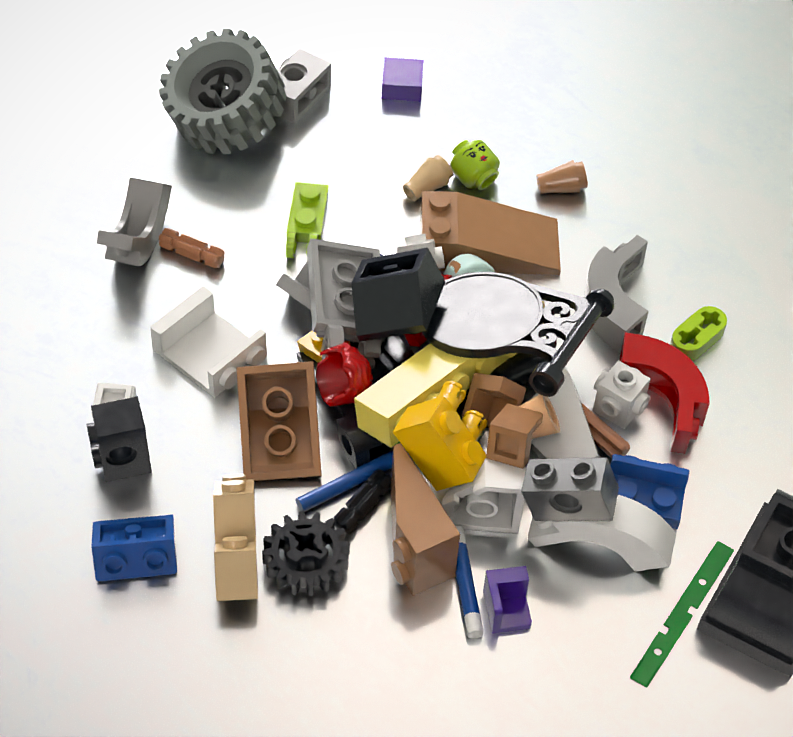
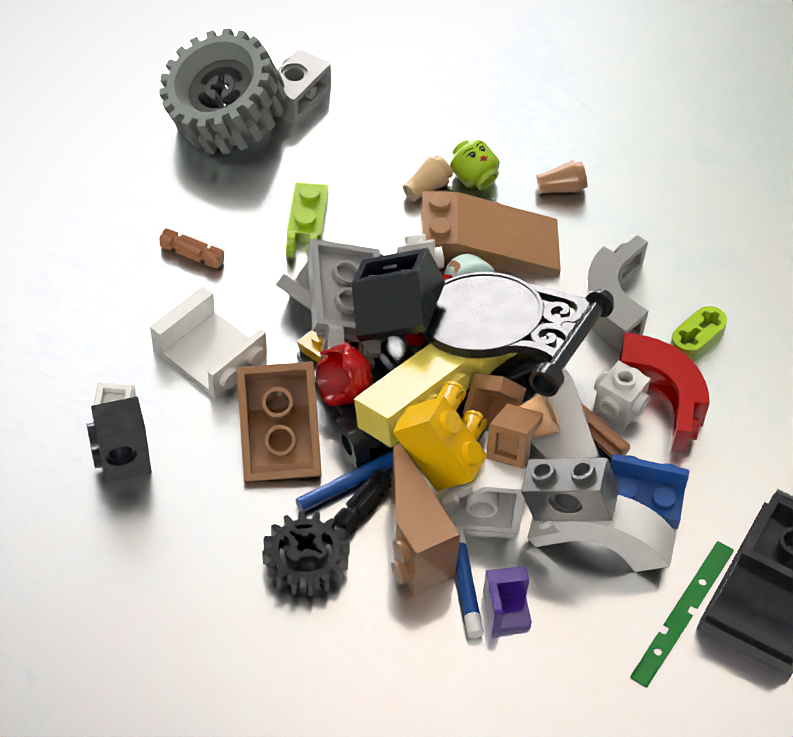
(134, 547): blue bracket -> none
(139, 224): light grey arch -> none
(235, 538): tan arch -> none
(402, 79): piece -> none

